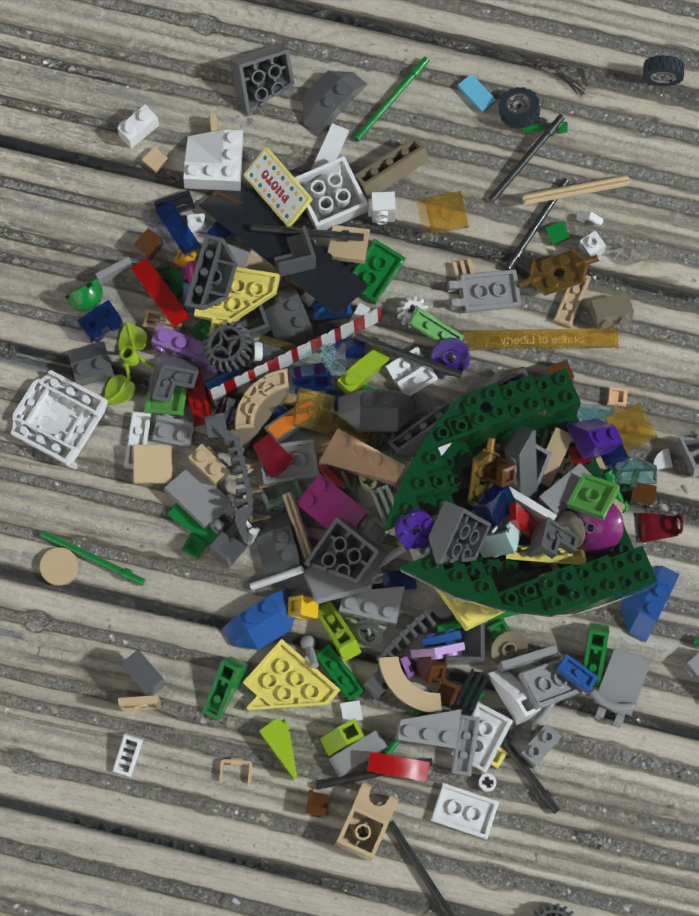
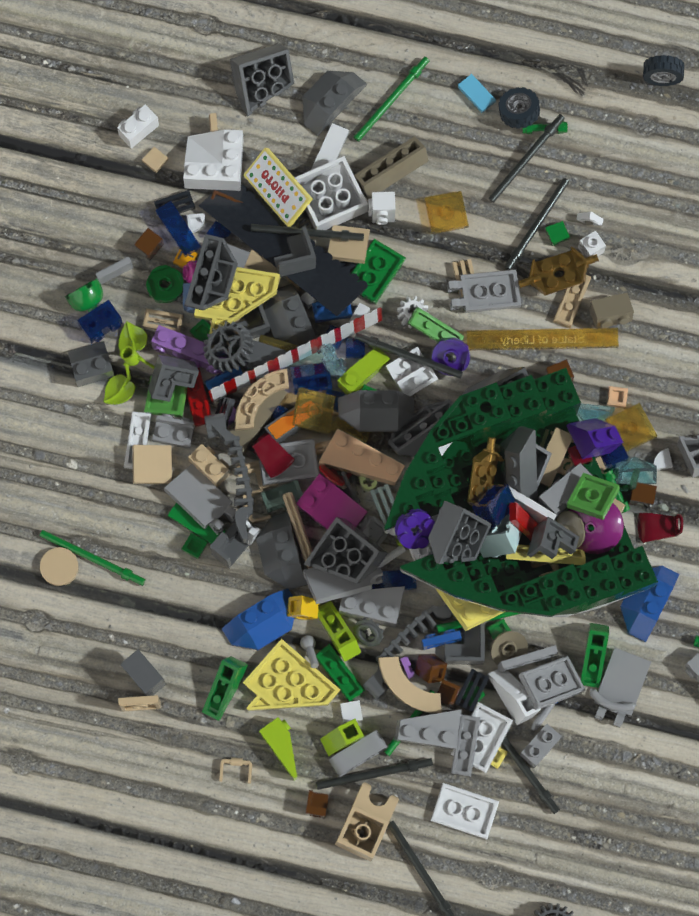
(57, 416): white wedge -> none
(127, 736): white slope -> none
(159, 292): red slope -> none
(257, 351): white tile -> none
(277, 577): white bar -> none
(398, 766): red slope -> none
(437, 652): lavender wing -> none
(491, 778): white bush -> none
(505, 473): reddish brown panel -> none
(576, 673): blue plate -> none
(577, 189): tan axle -> none

